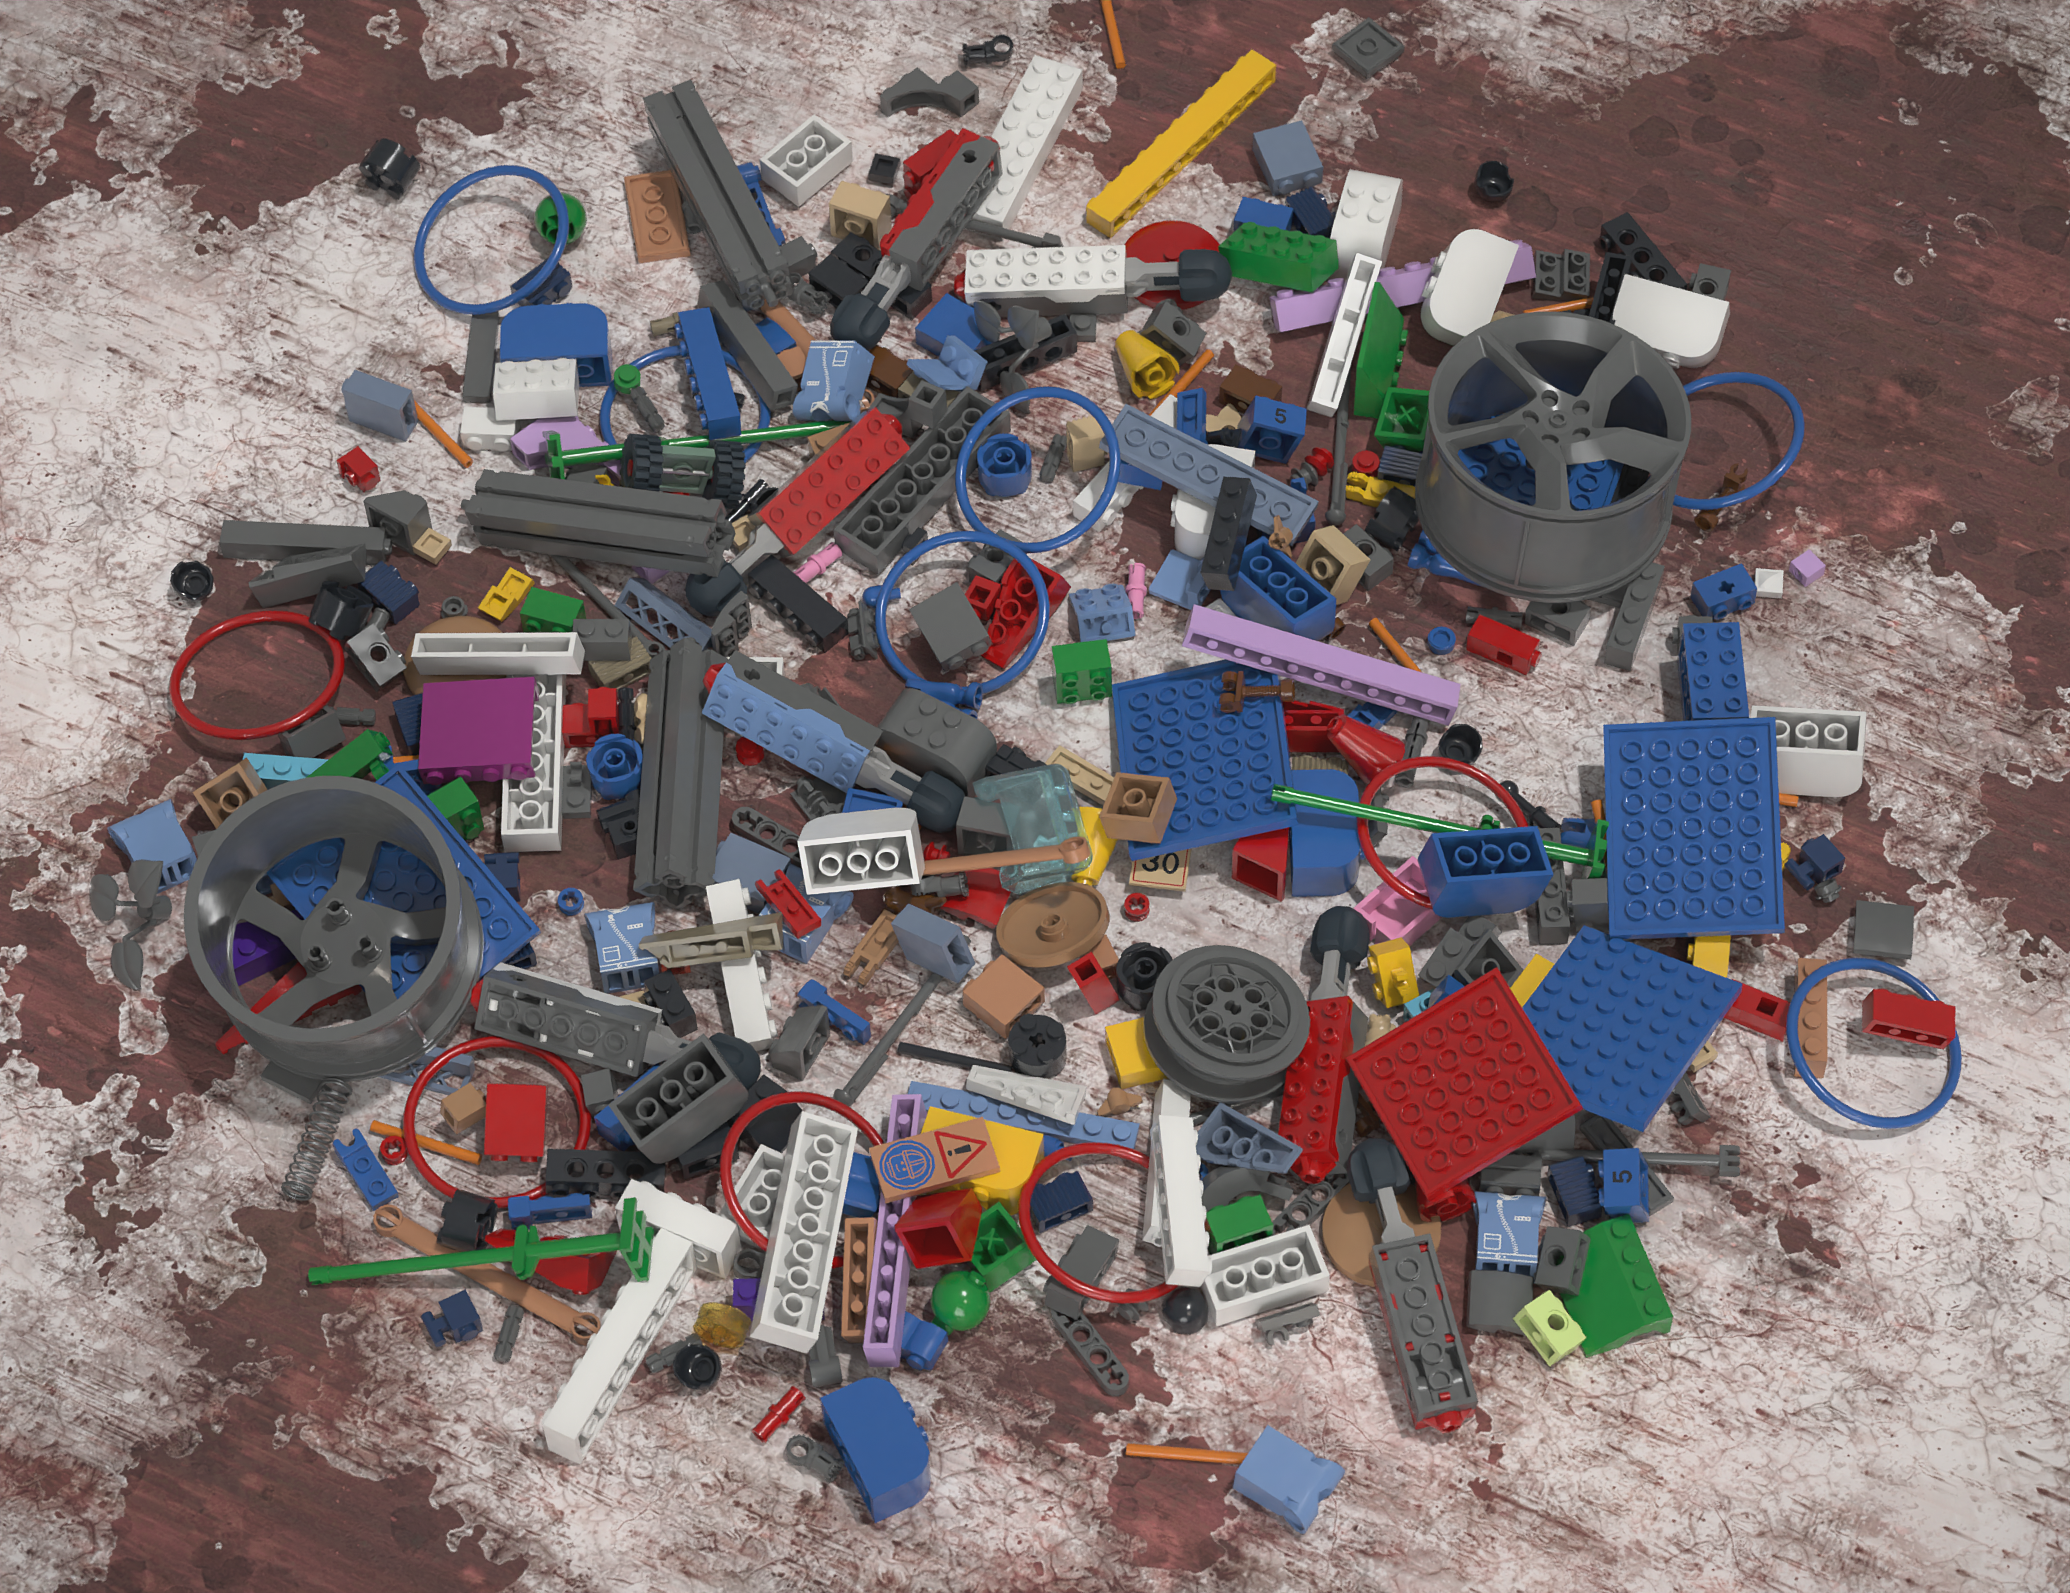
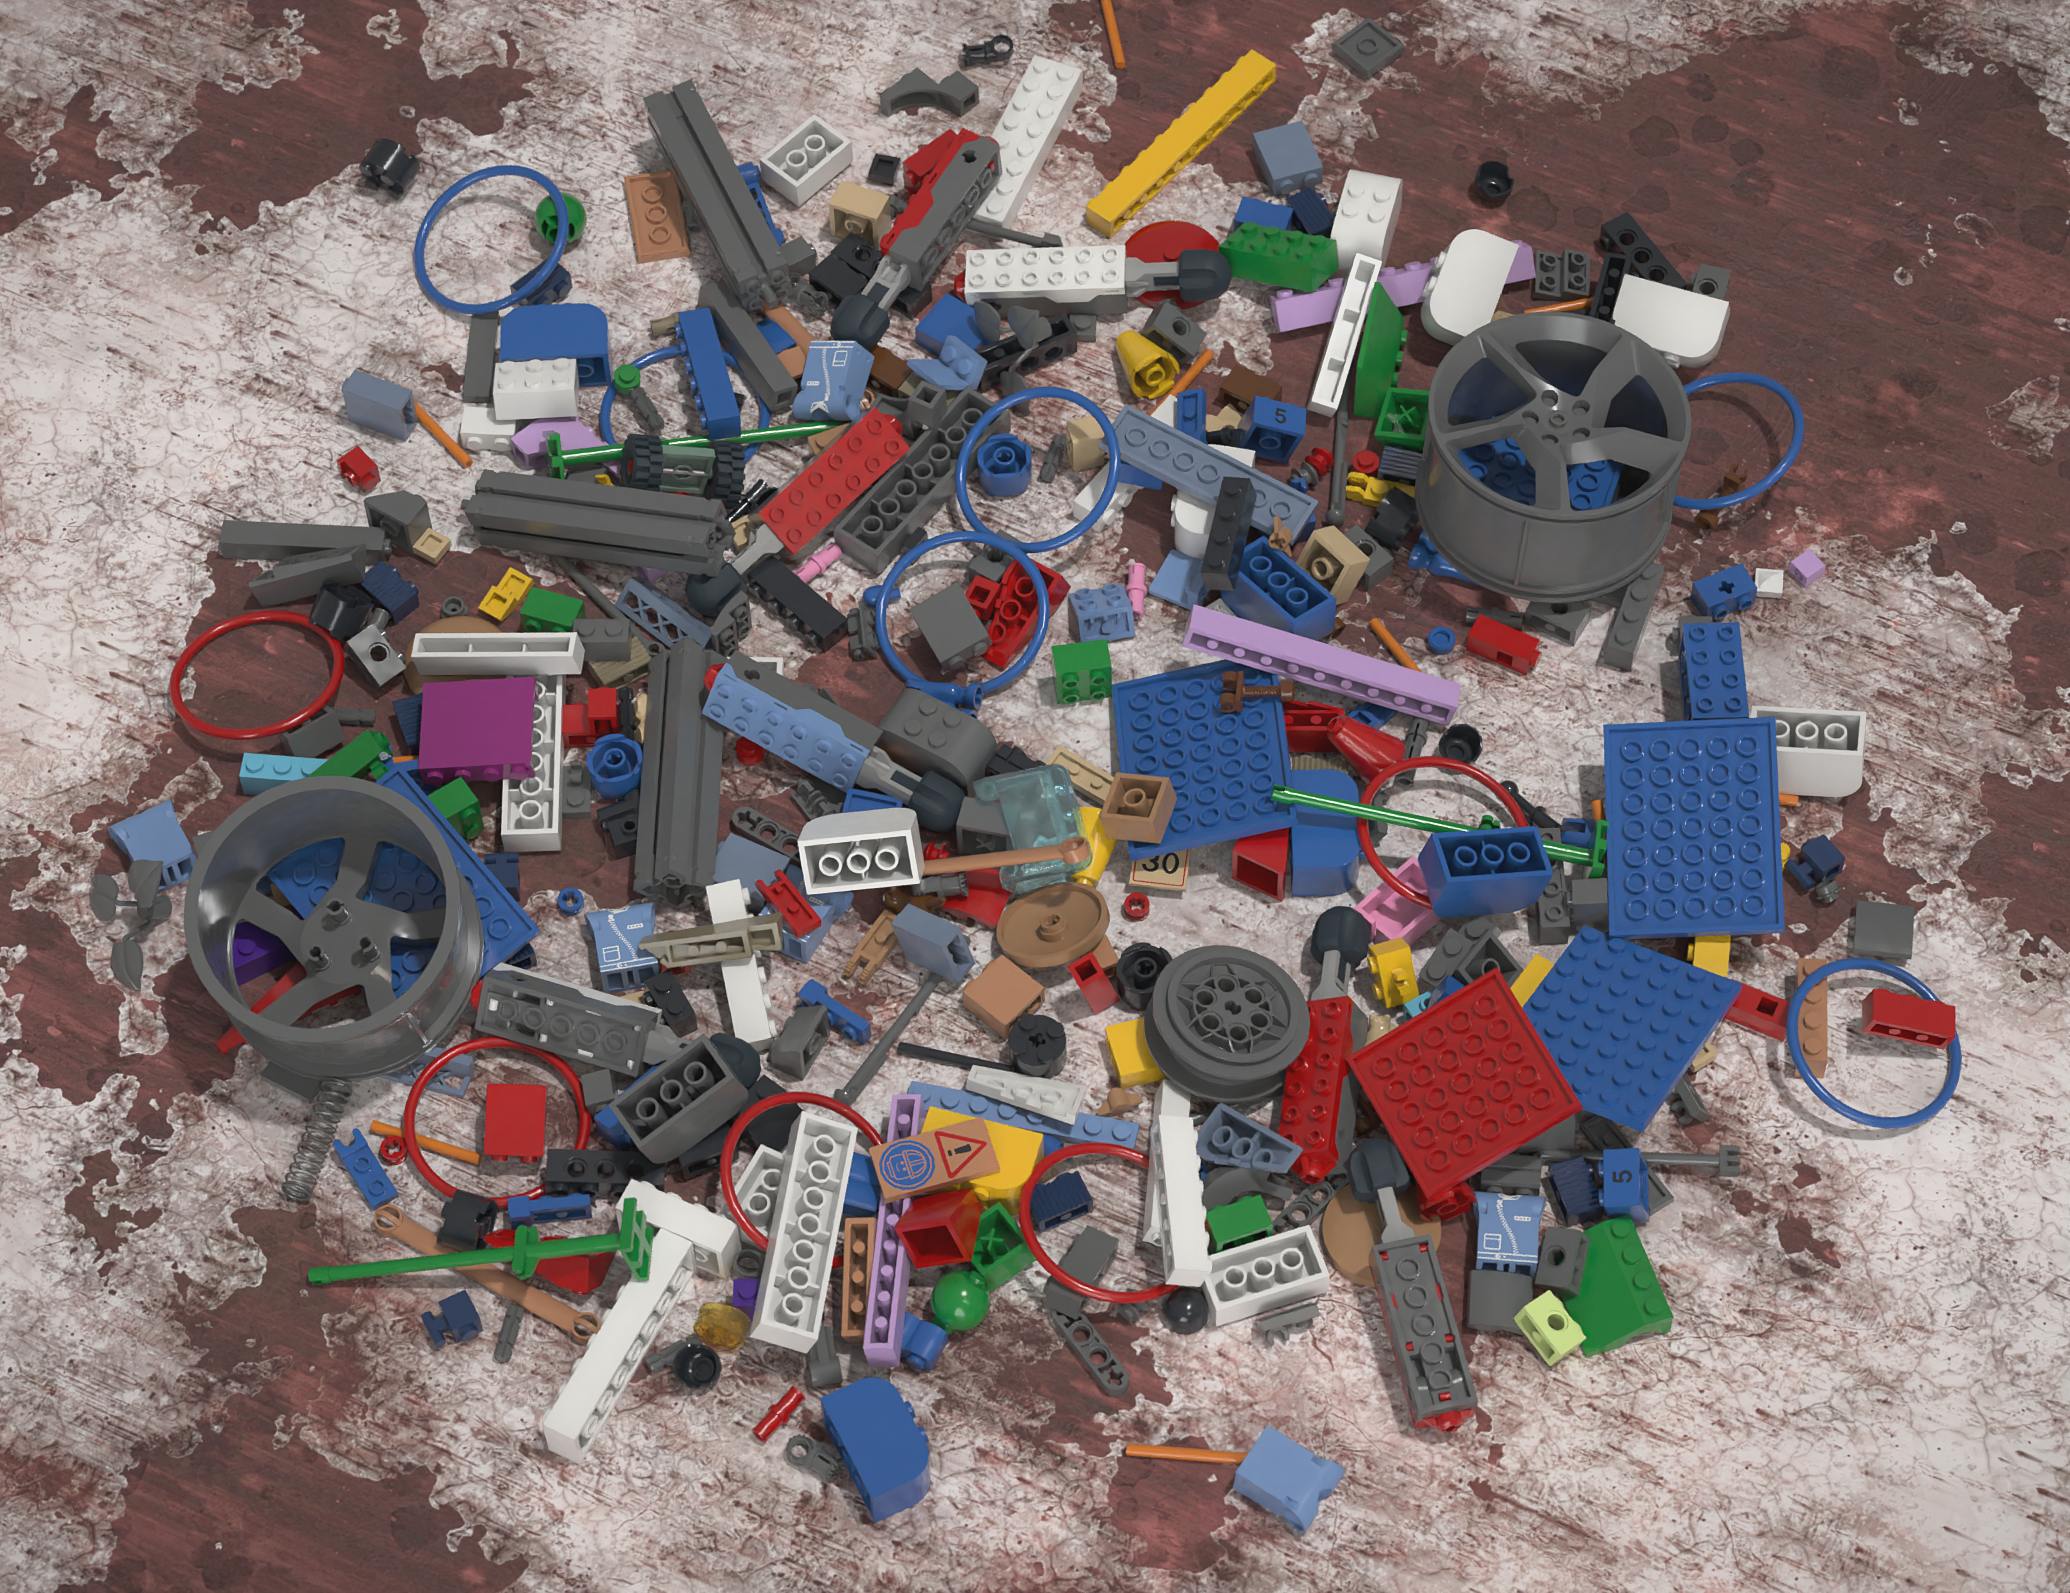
(192, 581): black hair -> none
(229, 791): medium nougat brick -> none
(463, 1108): medium nougat brick -> none

